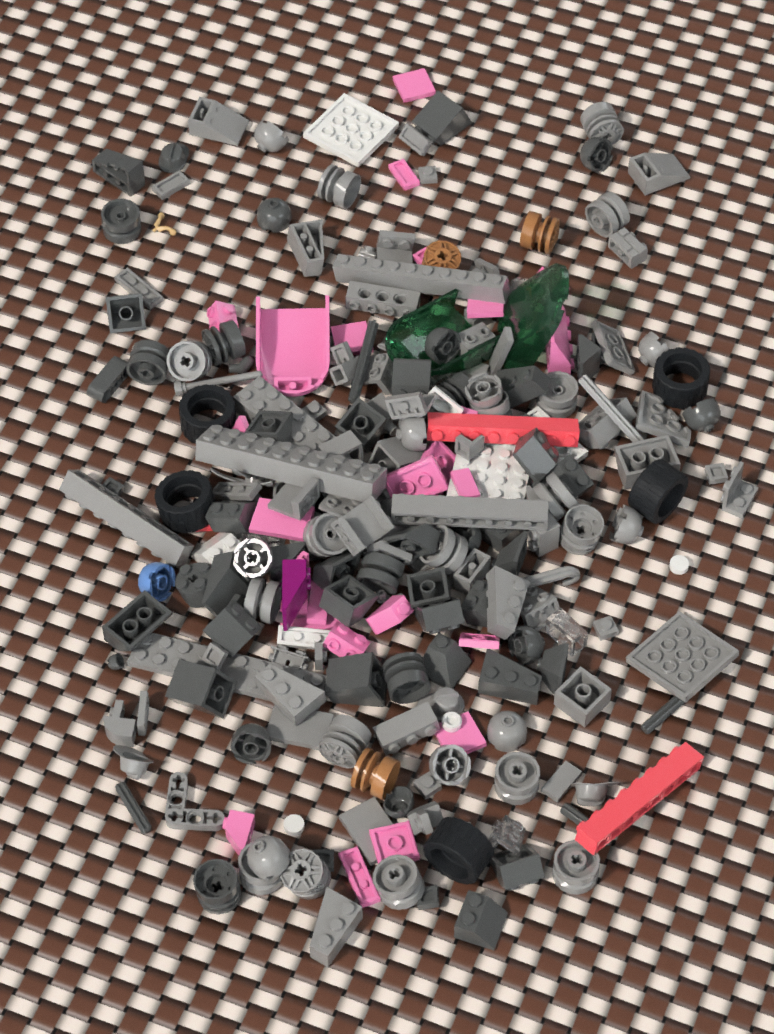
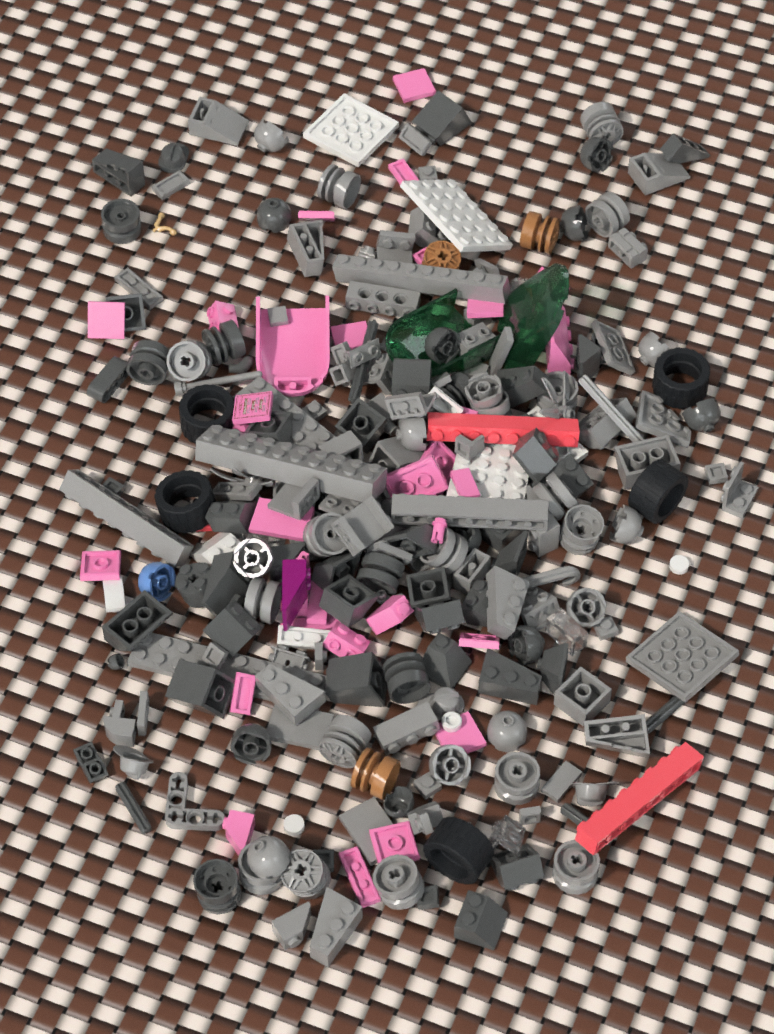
(90, 762): none -> dark grey slope
(100, 565): none -> bright pink tile
(106, 320): none -> bright pink tile
(114, 595): none -> white slope
(243, 693): none -> bright pink tile
(252, 408): none -> bright pink tile
(277, 316): none -> light grey tile
(292, 926): none -> light grey slope
(316, 215): none -> bright pink tile
(363, 353): none -> light grey hinge
(424, 229): none -> light grey slope
(439, 526): none -> bright pink pin
(441, 380): none -> light grey tile
(456, 215): none -> white plate
(530, 815): none -> light grey tile
(556, 411): none -> light grey plant
(573, 224): none -> dark grey cylinder
(586, 607): none -> light grey cylinder
(619, 734): none -> light grey wedge
(682, 150): none -> dark grey slope

